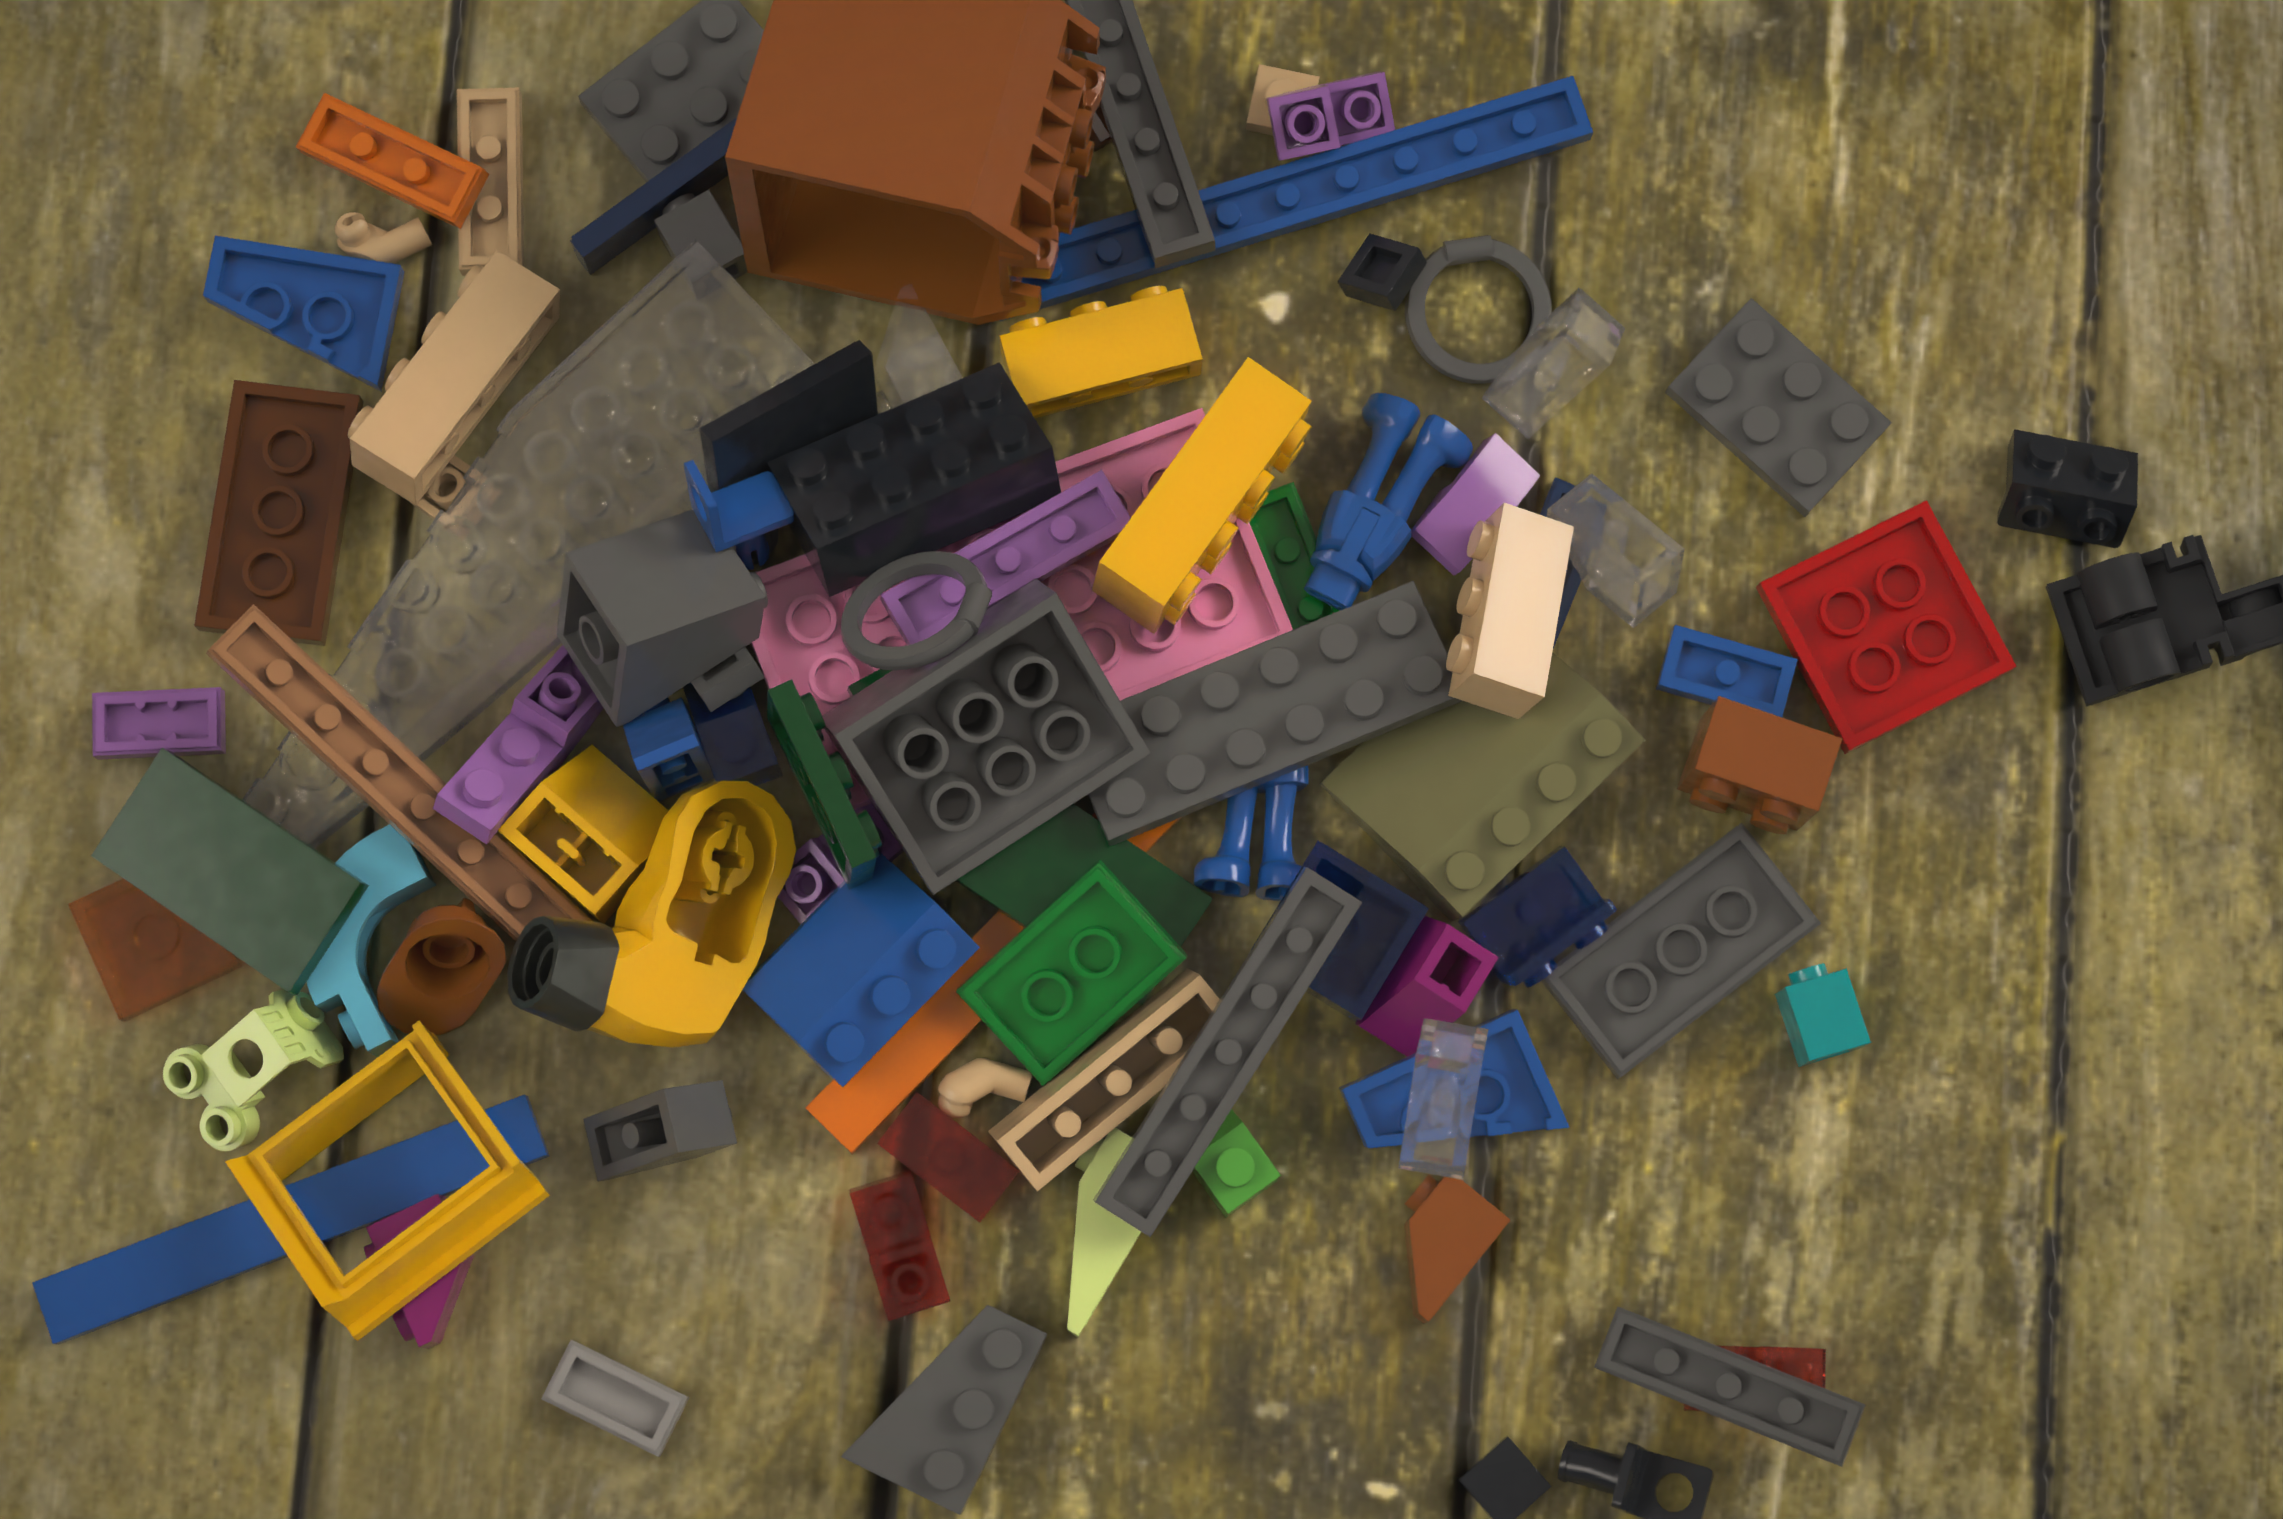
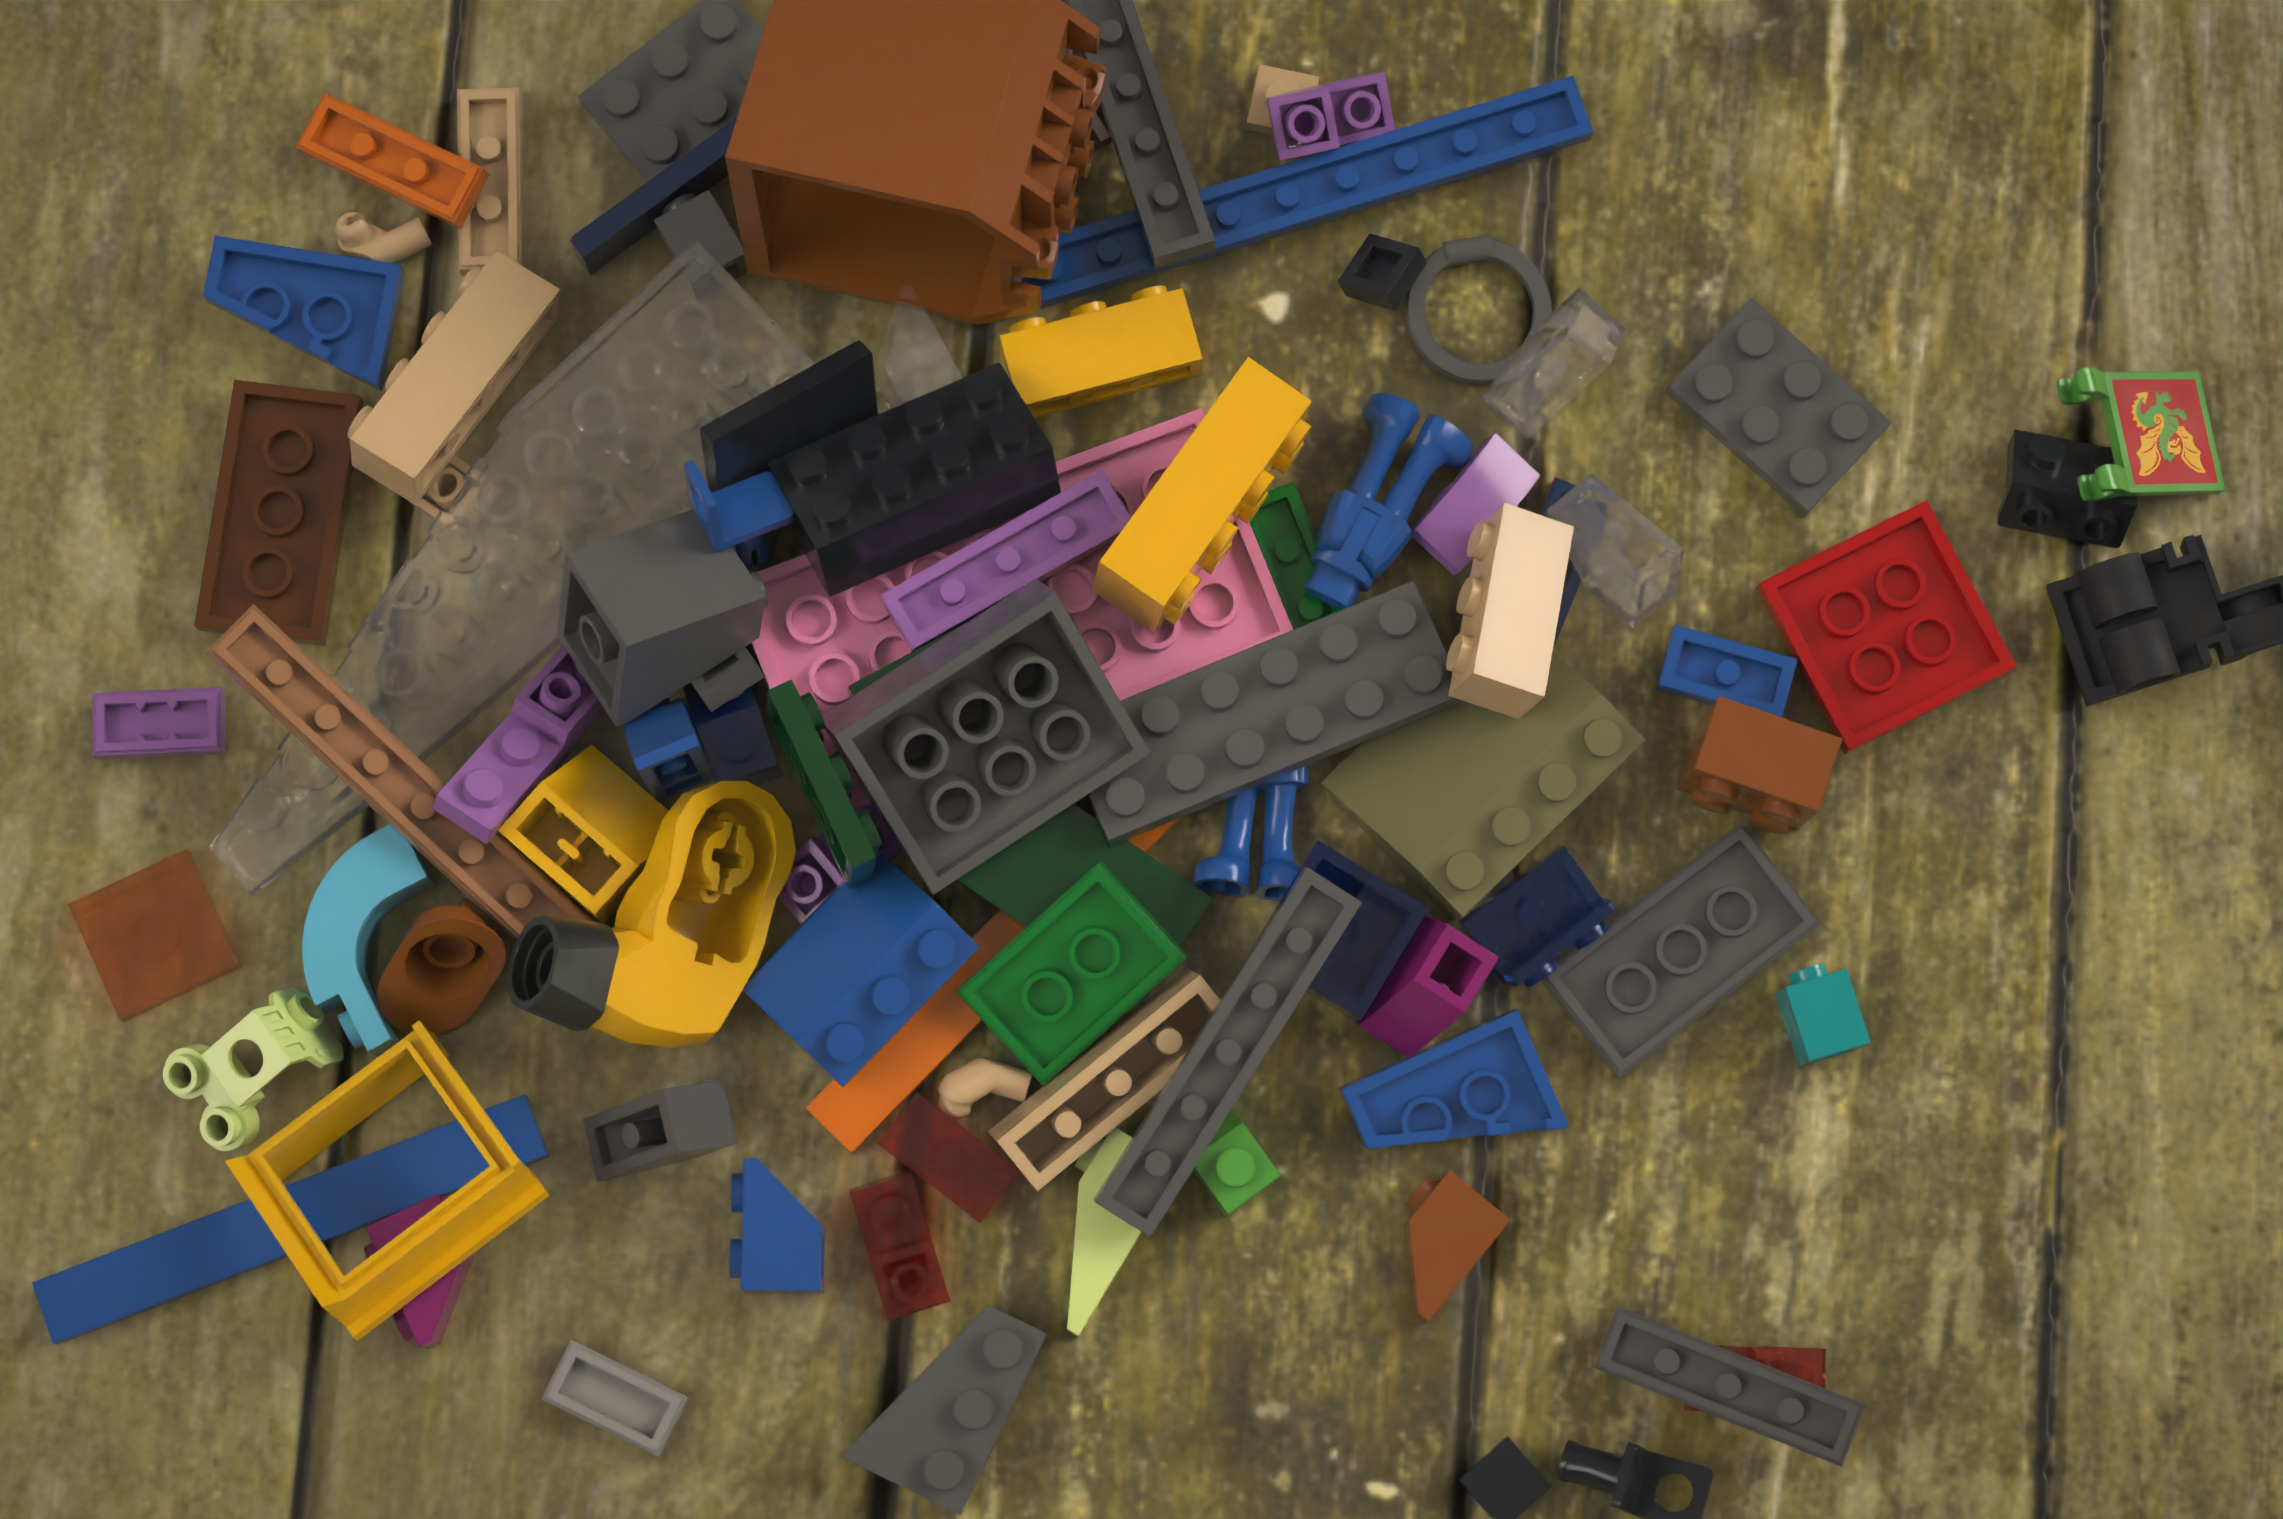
(230, 871): dark green tile -> none
(780, 1238): none -> blue slope
(939, 645): dark grey piece -> none
(1443, 1098): clear slope -> none
(2154, 430): none -> flag

